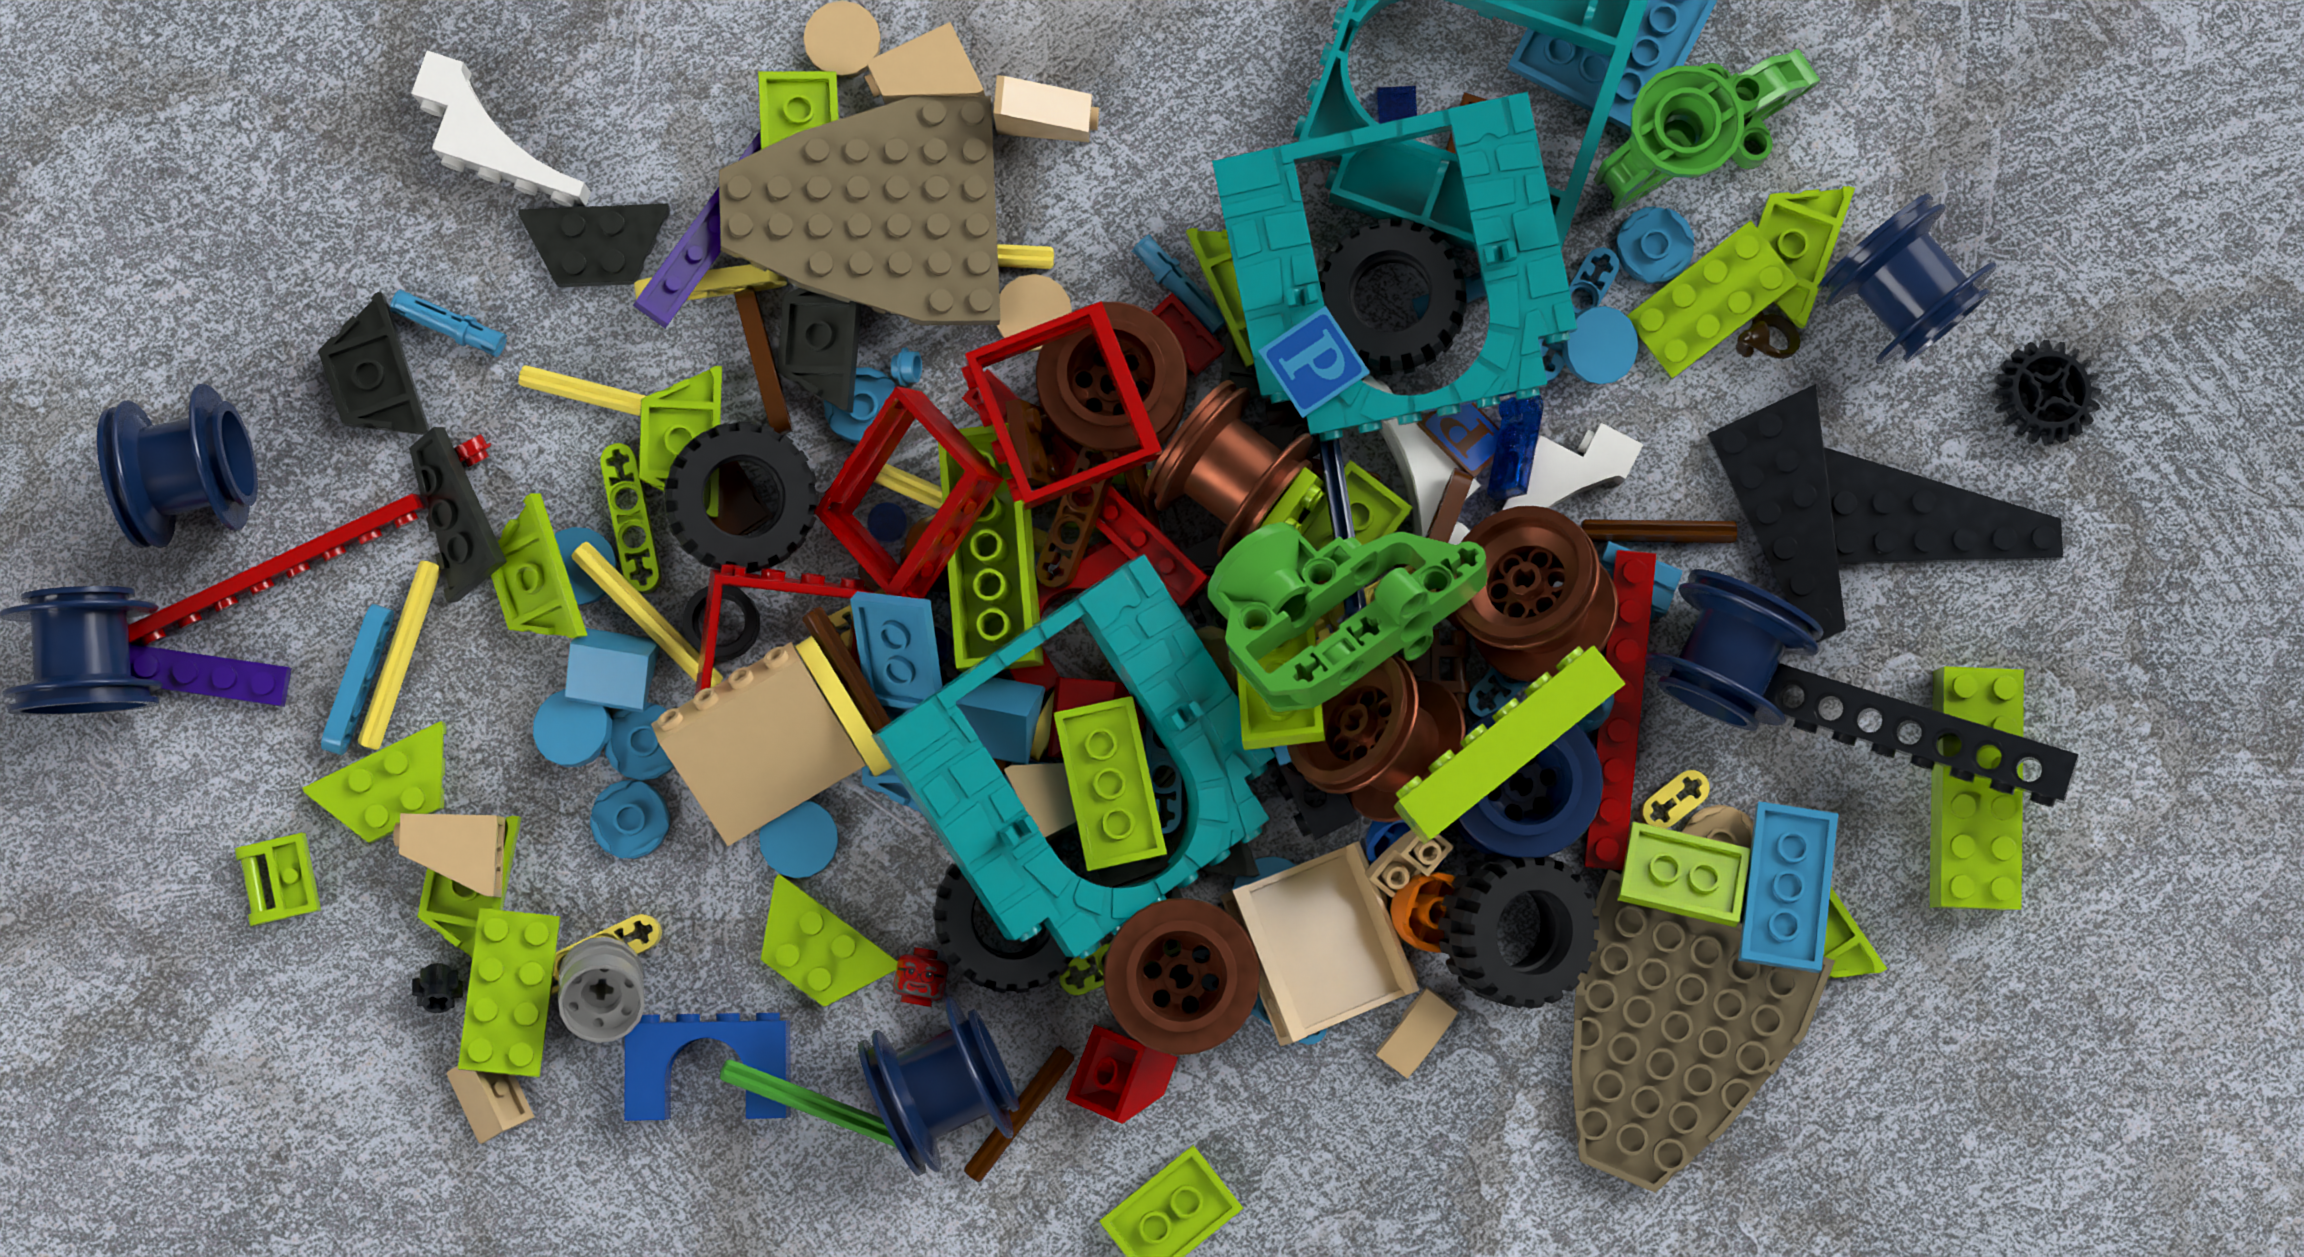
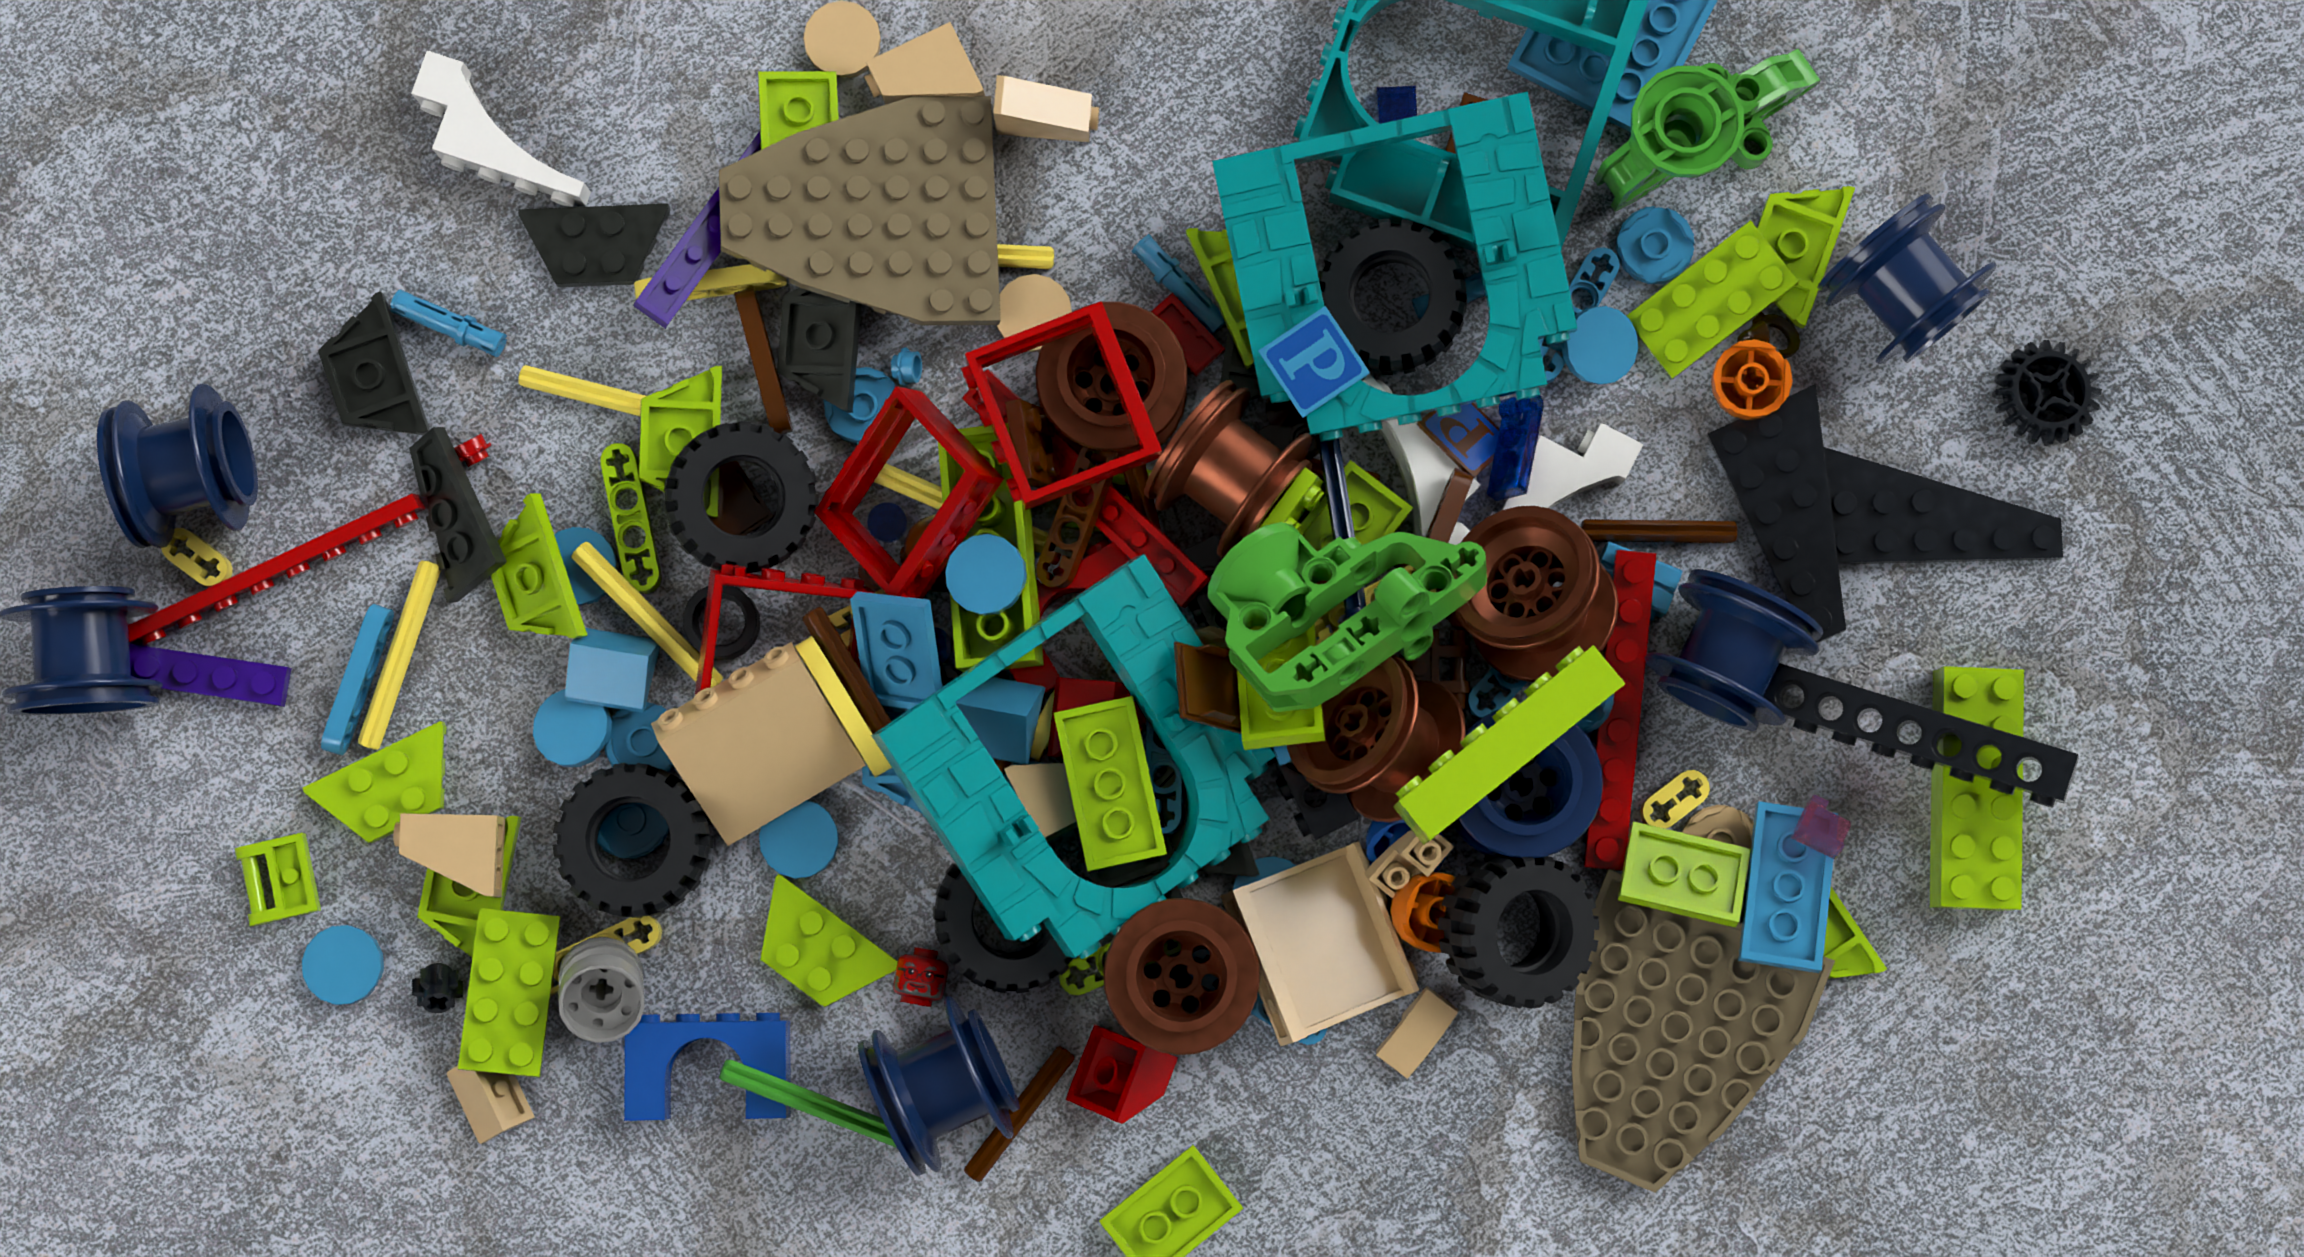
(202, 551): none -> light yellow beam
(342, 964): none -> dark azure tile
(579, 835): none -> black tyre
(986, 574): none -> dark azure tile
(1207, 686): none -> reddish brown piece
(1751, 380): none -> orange cylinder
(1821, 828): none -> clear pink panel

